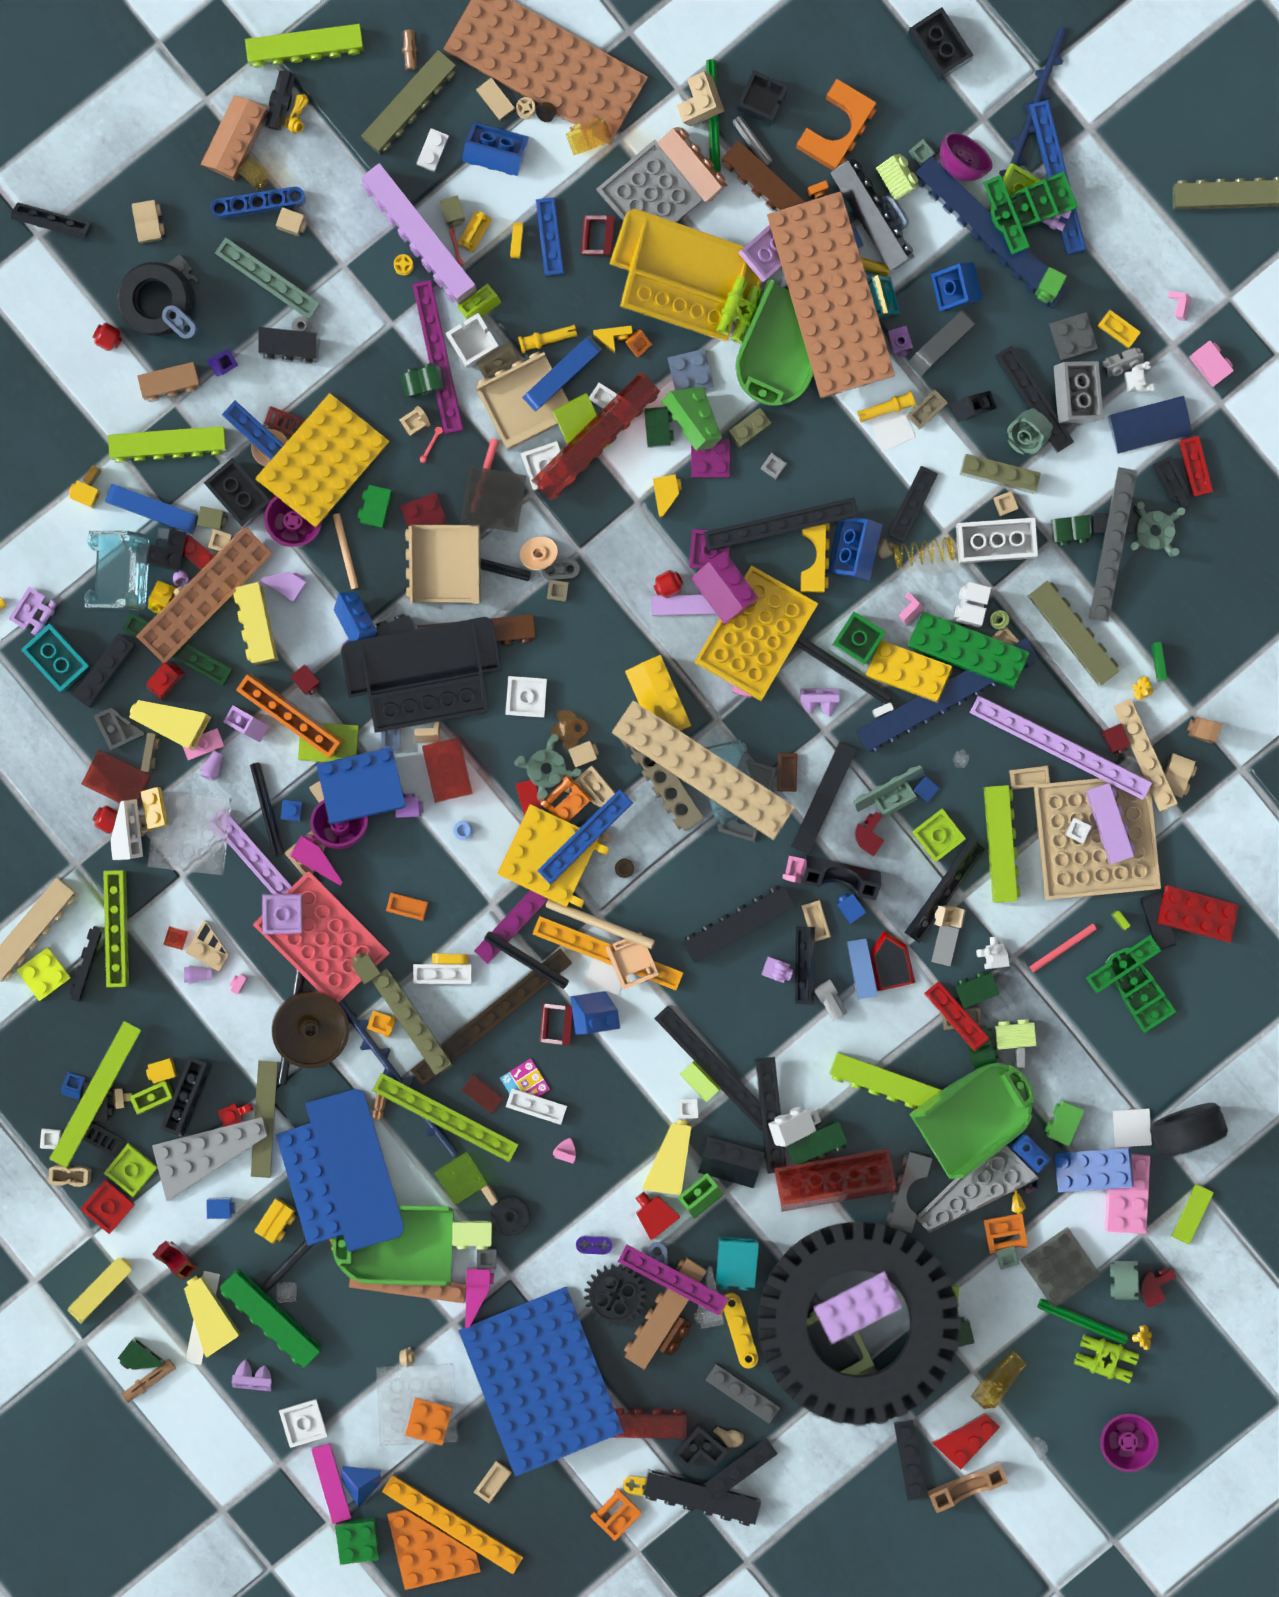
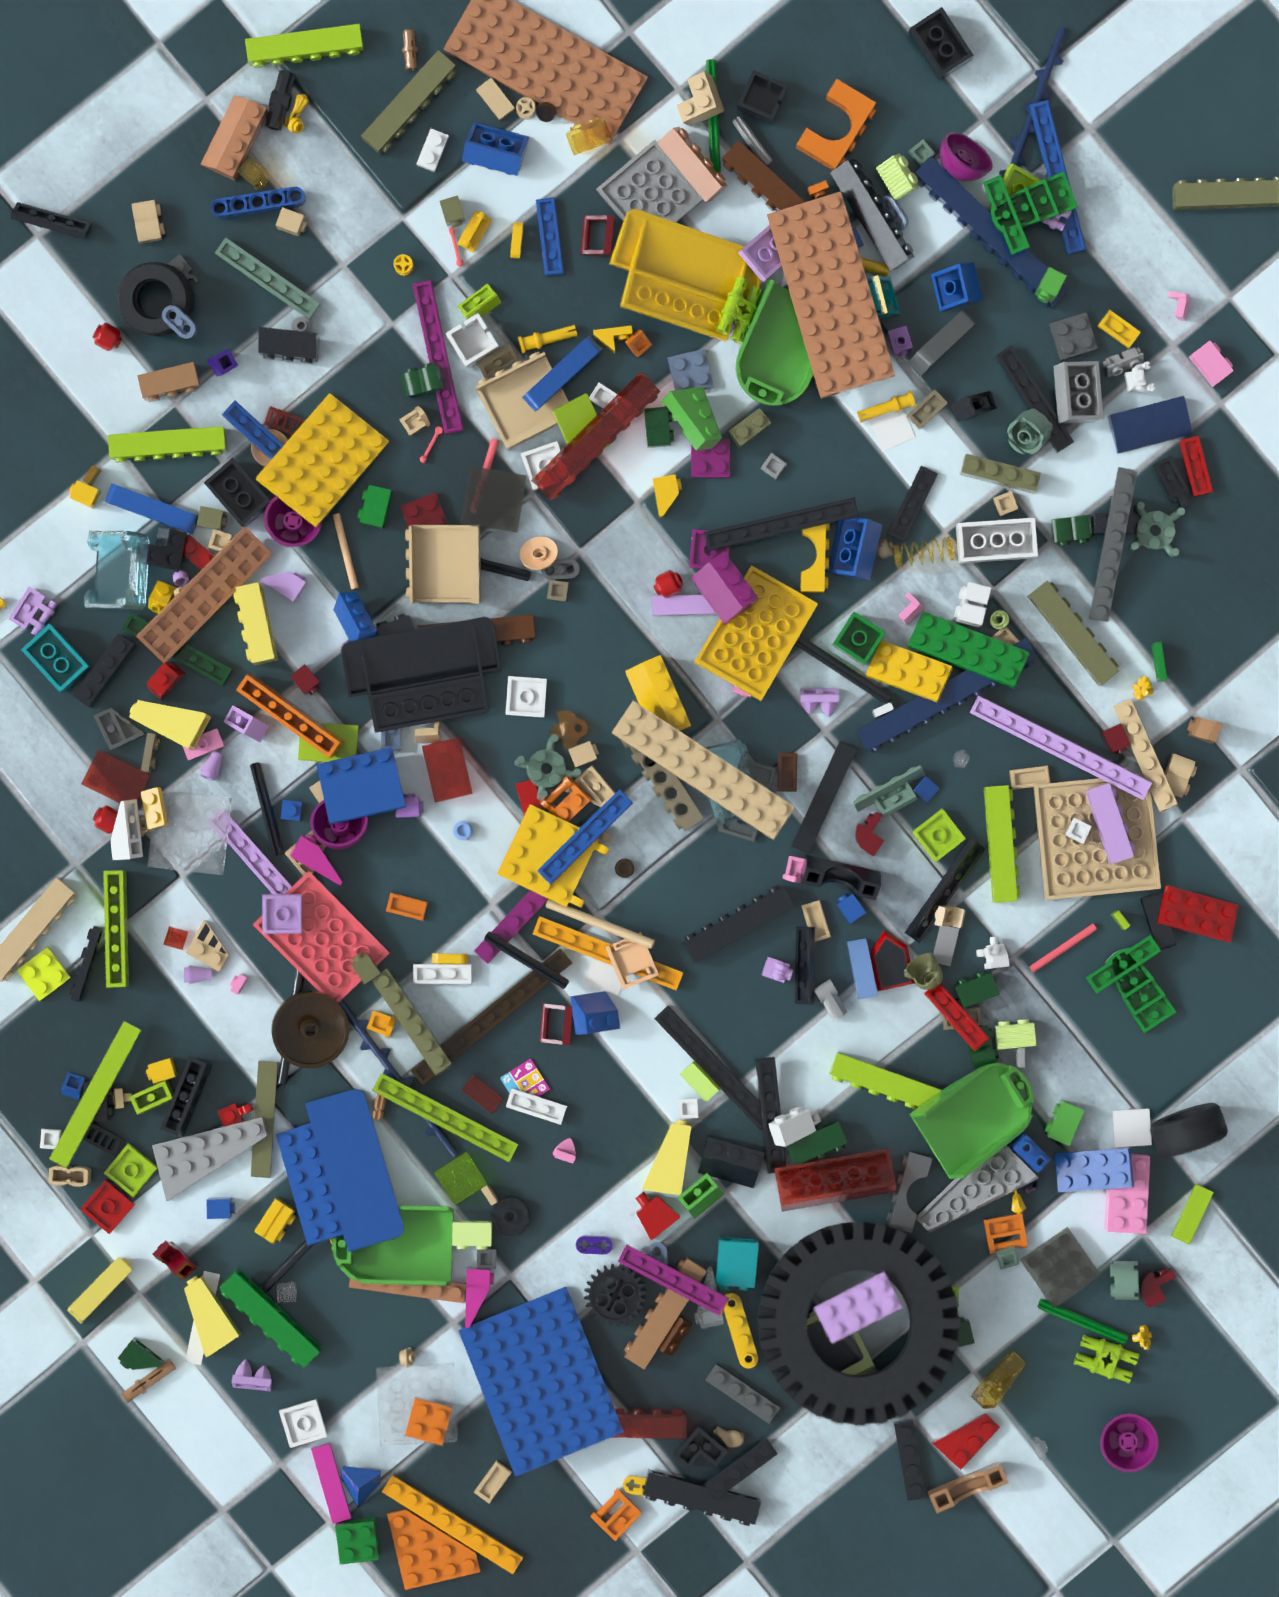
(418, 233): lavender brick -> none
(924, 971): none -> olive hair

